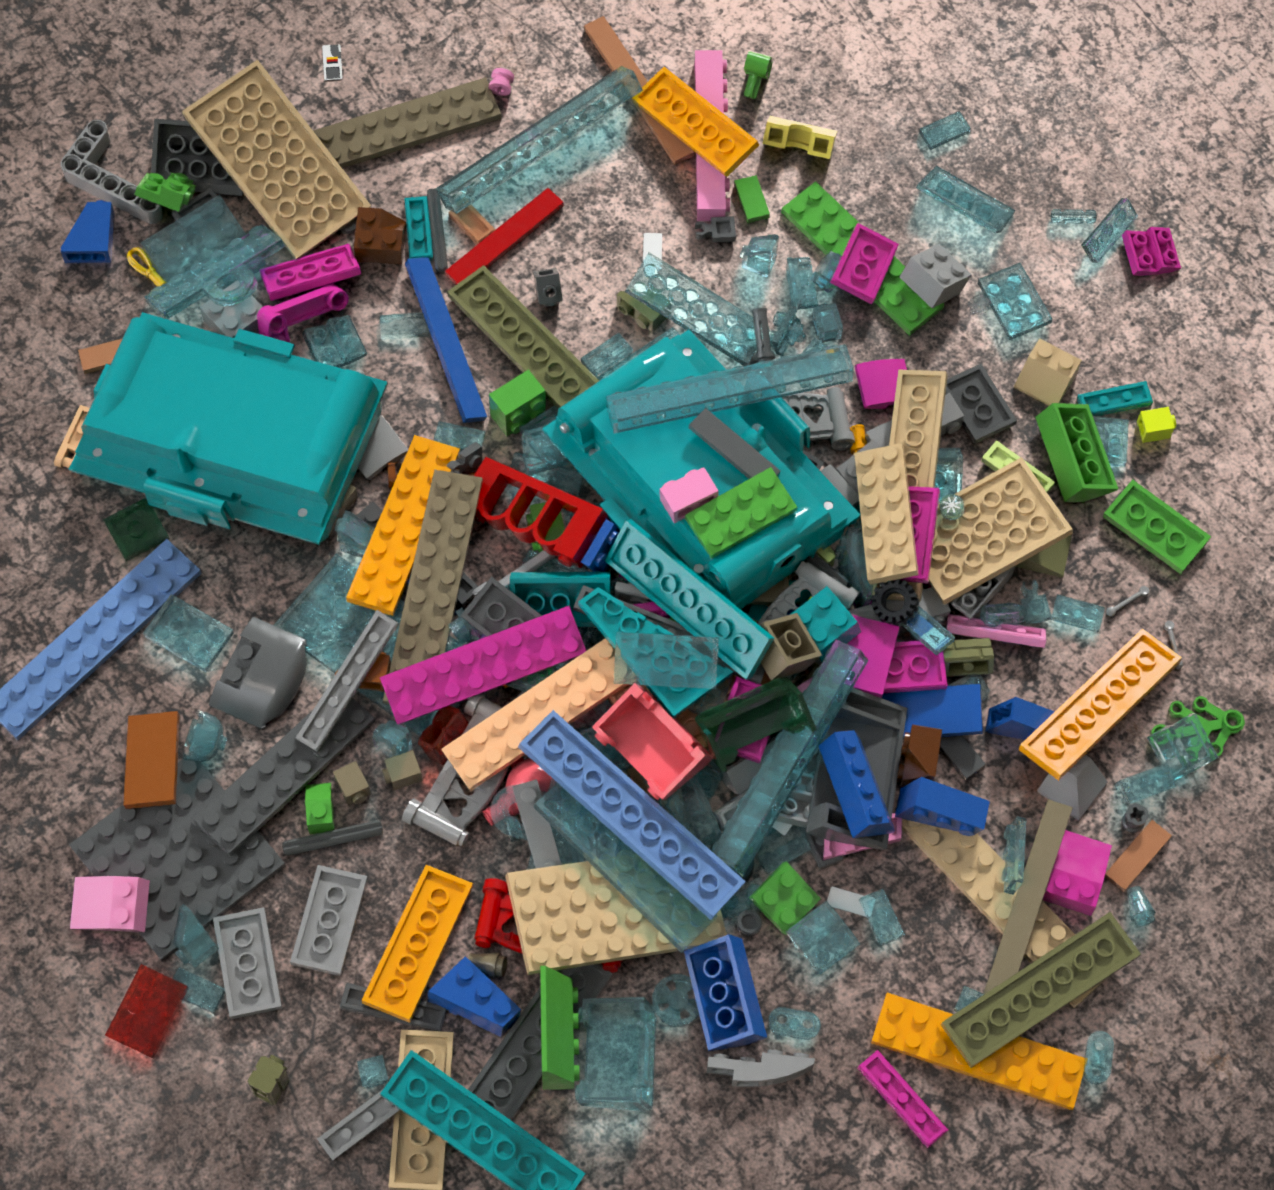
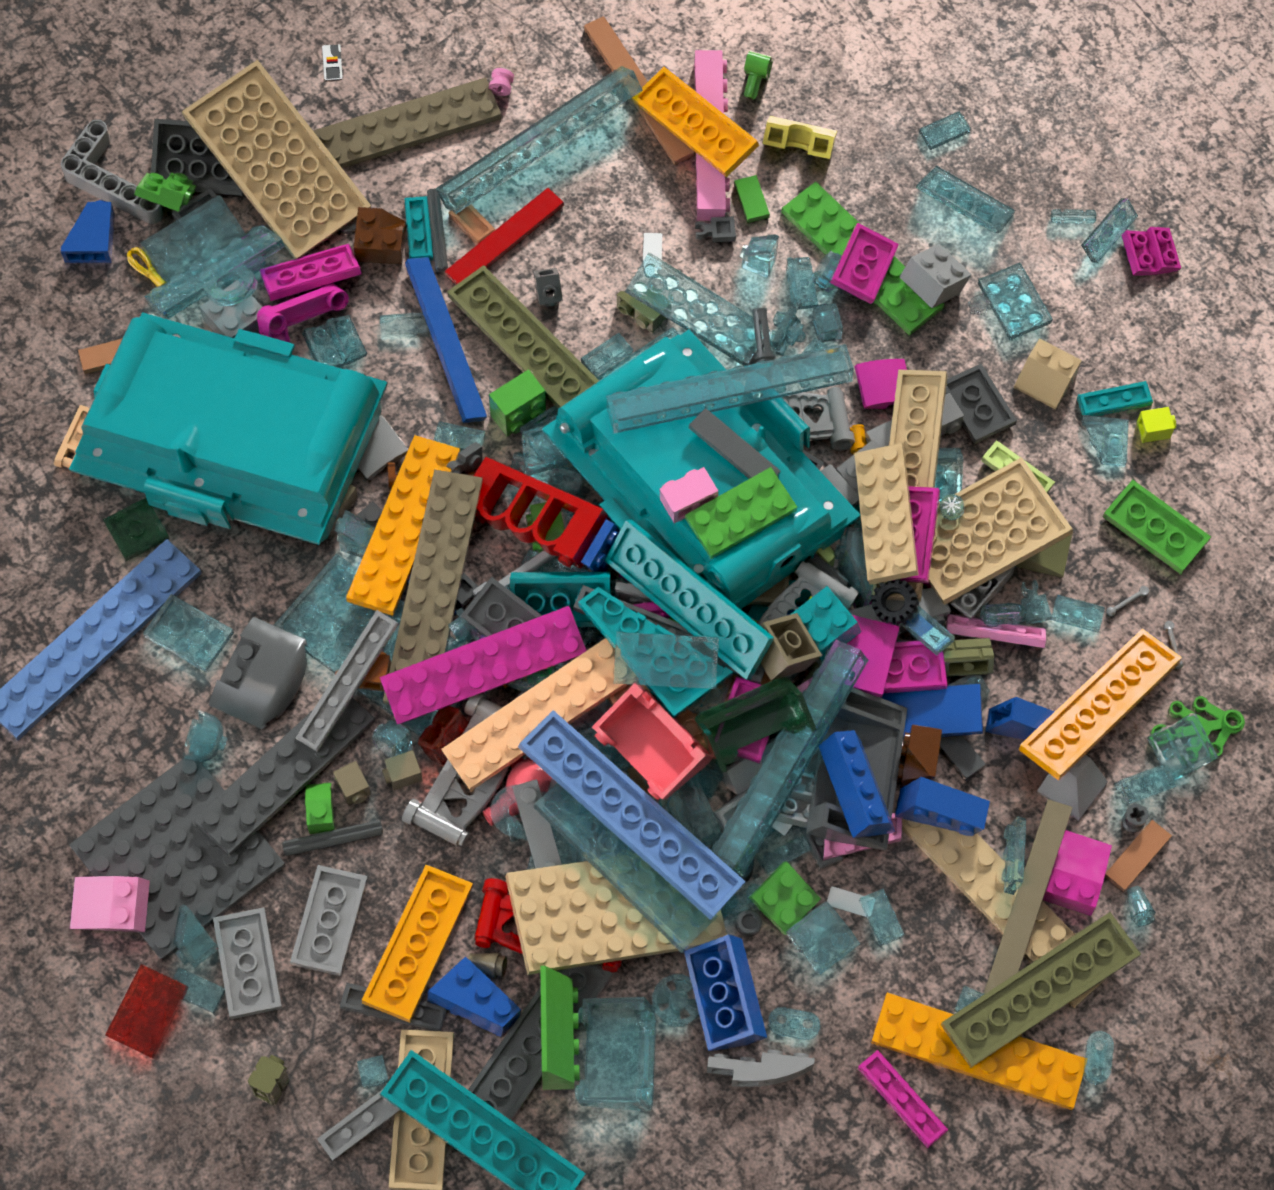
(151, 760): dark orange tile -> none
(1076, 452): bright green slope -> none

